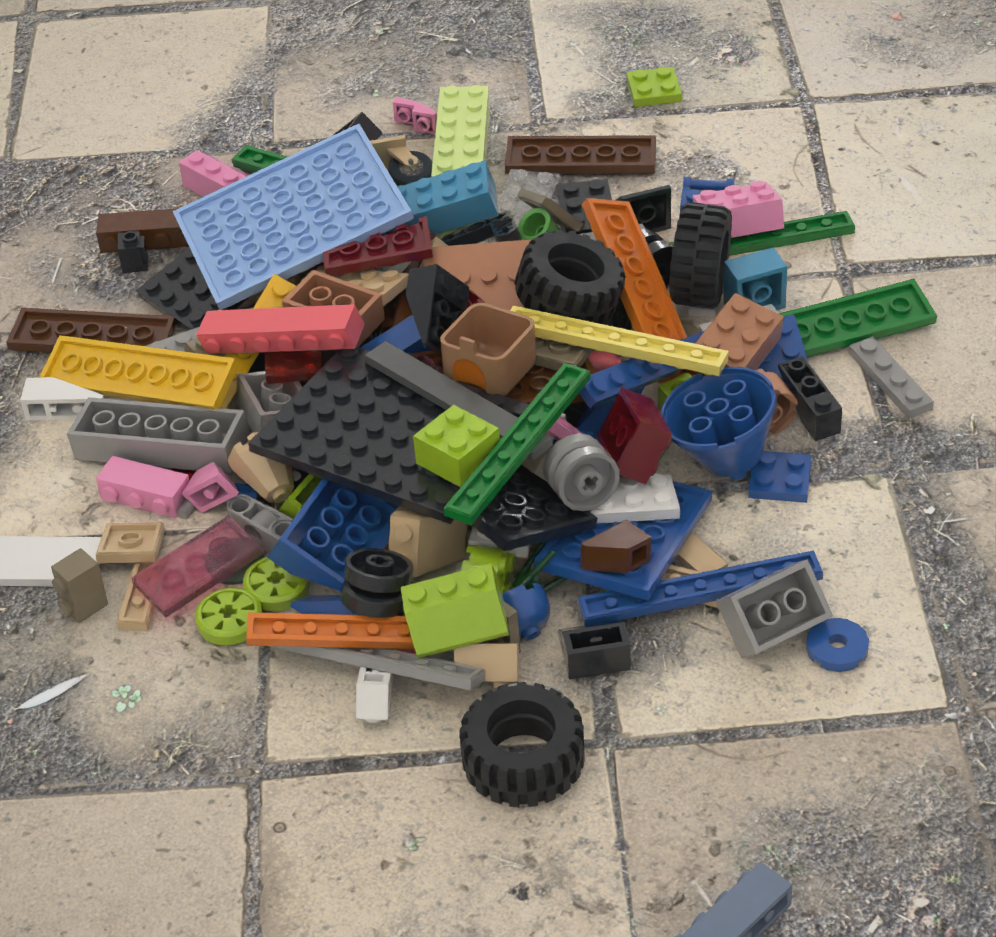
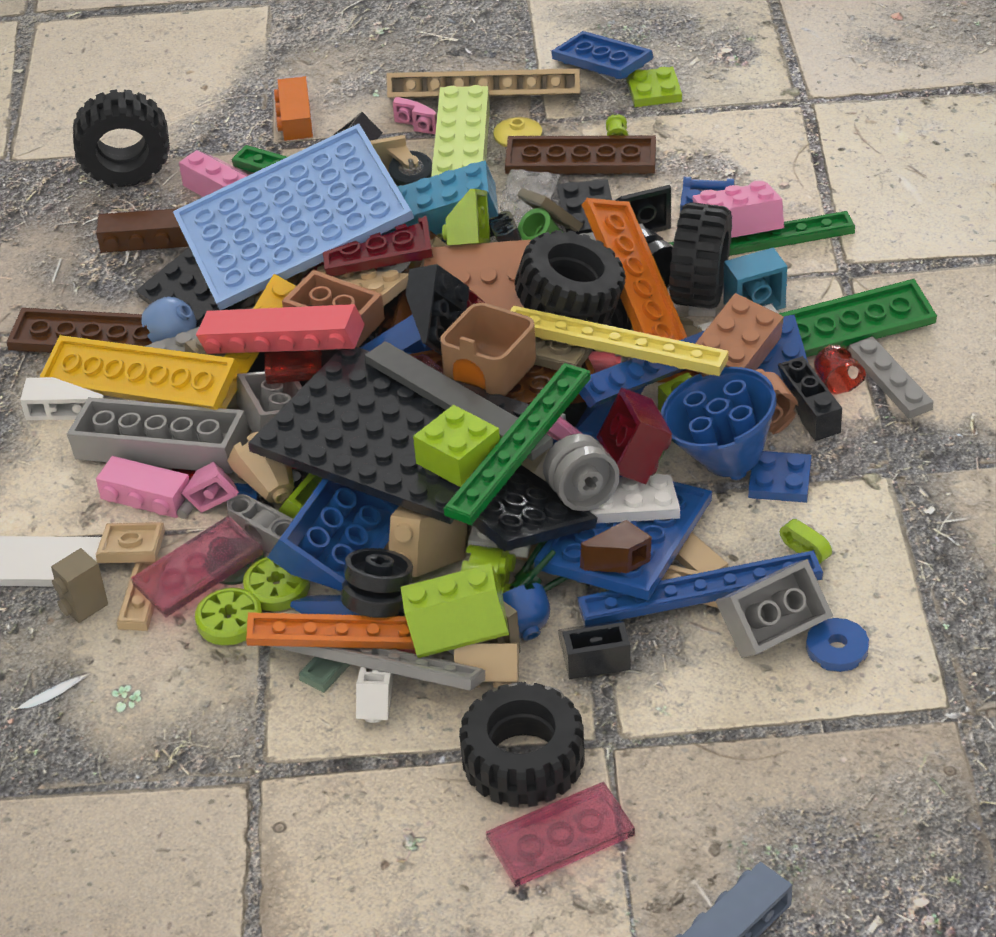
(114, 112): none -> black tyre
(132, 252): black window -> none
(168, 318): none -> medium blue cylinder
(293, 108): none -> orange brick
(322, 673): none -> sand green tile
(468, 220): none -> lime slope
(498, 81): none -> tan brick
(516, 127): none -> light yellow dish
(560, 833): none -> clear pink tile
(602, 55): none -> blue plate
(616, 125): none -> lime bush
(804, 539): none -> lime beam
(832, 368): none -> clear red helmet

